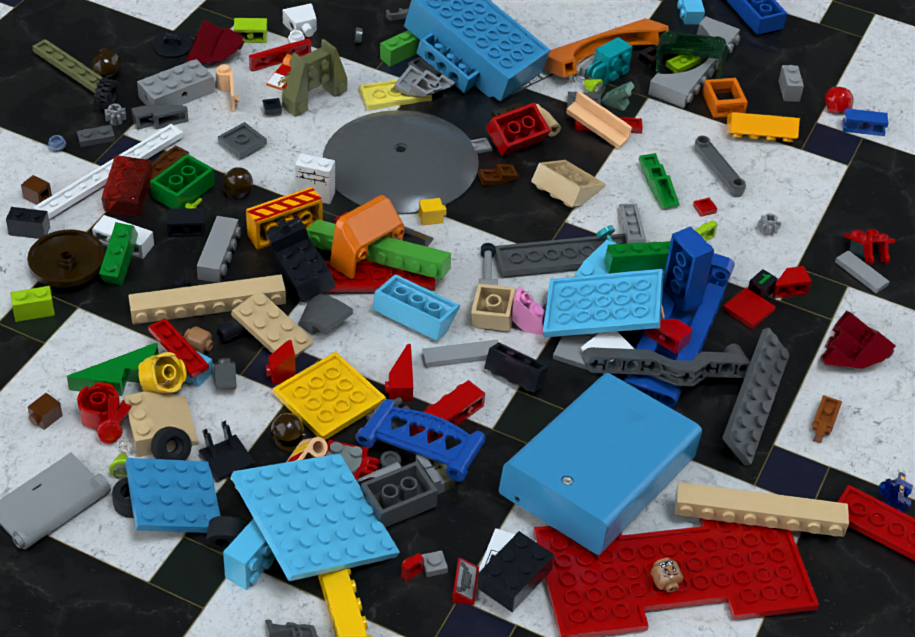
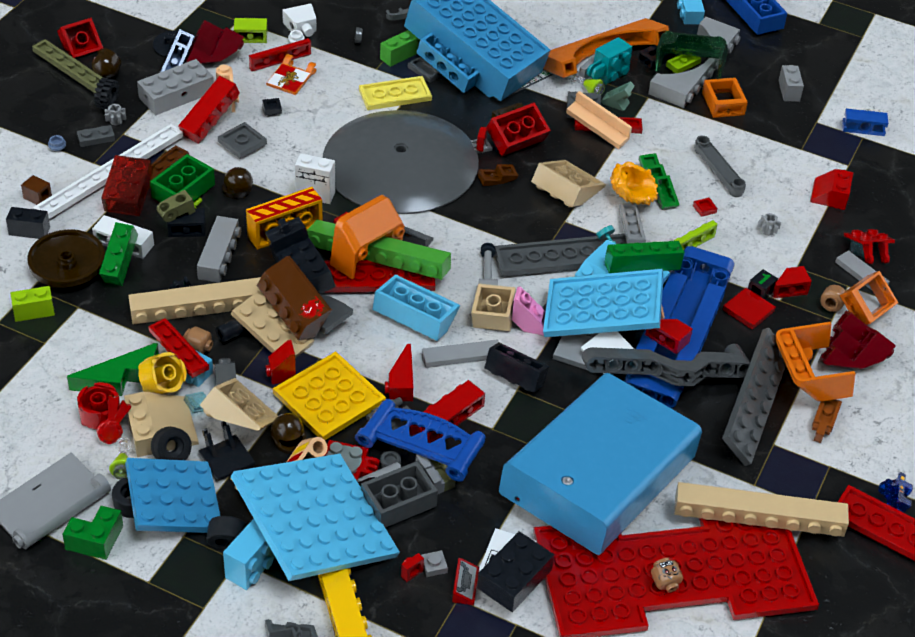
(44, 411): reddish brown brick -> none
(80, 38): none -> red slope
(94, 537): none -> green brick
(159, 115): dark grey slope -> none
(176, 206): none -> olive leg
(179, 50): none -> sand blue slope
(194, 401): none -> clear light blue tile
(209, 109): none -> red brick
(238, 406): none -> tan slope
(294, 298): none -> reddish brown slope
(311, 71): olive wedge -> none
(419, 84): light grey slope -> none
(431, 211): yellow brick -> none
(481, 139): none -> red tile
(551, 122): tan piece -> none
(634, 183): none -> light orange hair
(687, 268): blue brick -> none
(763, 126): light orange slope -> none
(796, 349): none -> orange windscreen
(831, 298): none -> medium nougat head
(832, 188): none -> red slope
(838, 99): red hair -> none
(858, 307): none -> orange window

